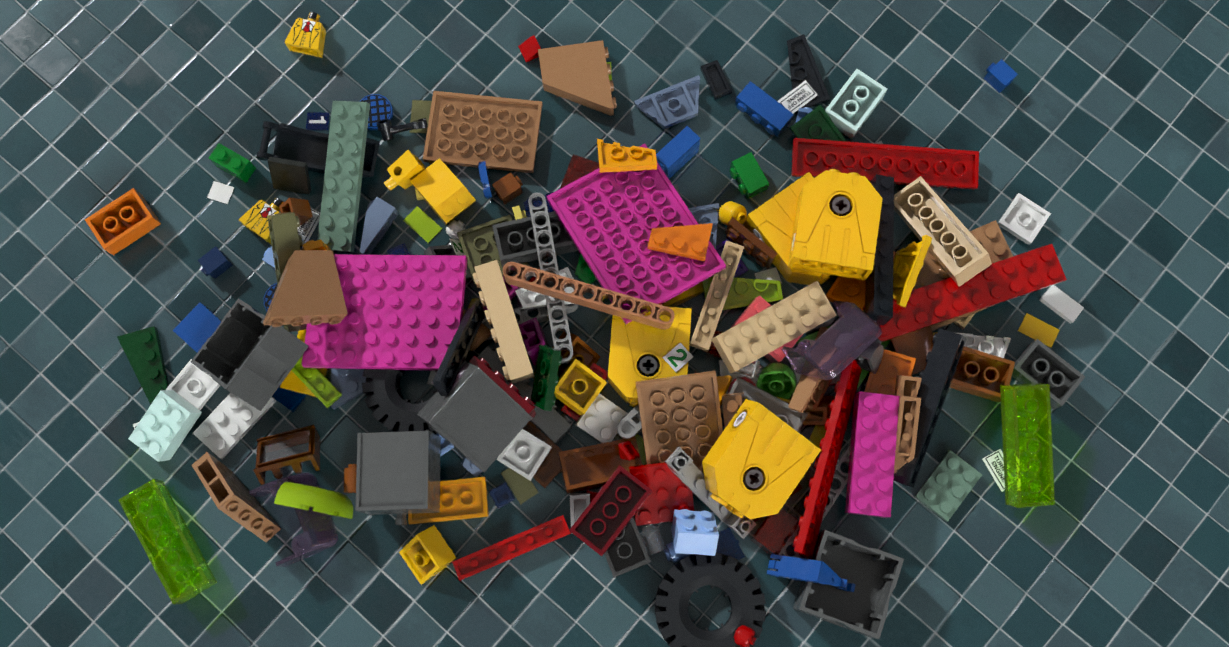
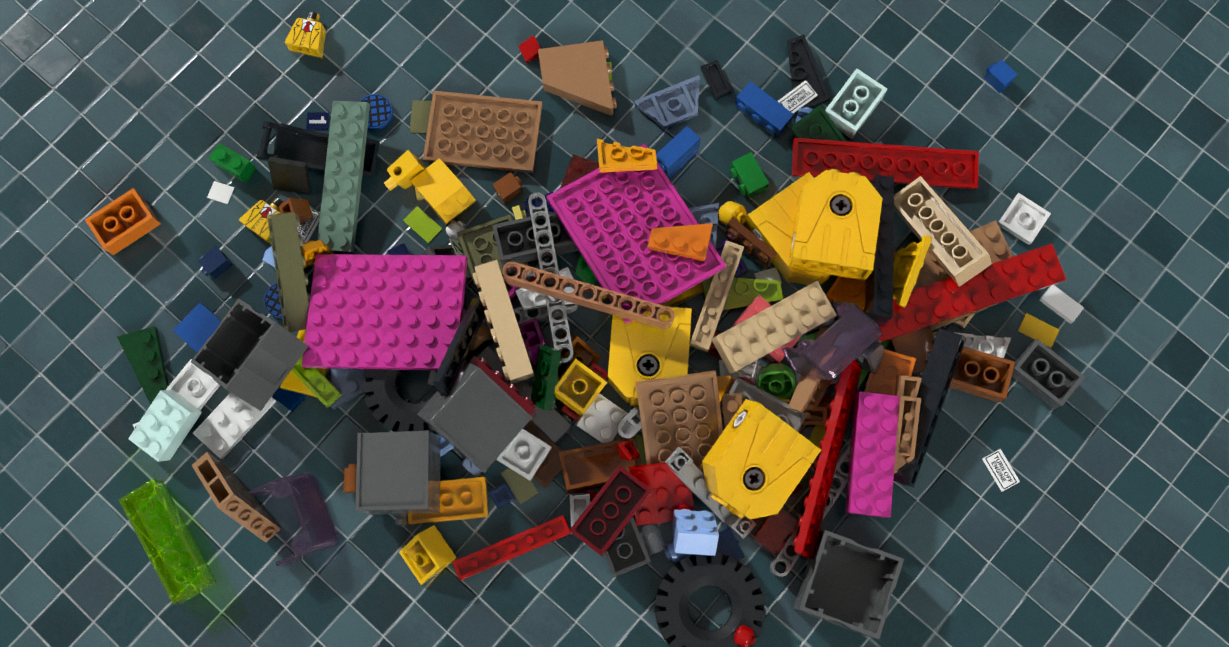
(287, 449): reddish brown window -> none
(308, 291): medium nougat slope -> none
(320, 499): lime brick -> none
(377, 221): sand blue slope -> none
(388, 130): black brick -> none
(485, 179): blue tile -> none
(678, 357): white sticker -> none
(807, 570): blue hinge -> none
(948, 485): sand green plate -> none
(1027, 445): clear neon green brick -> none

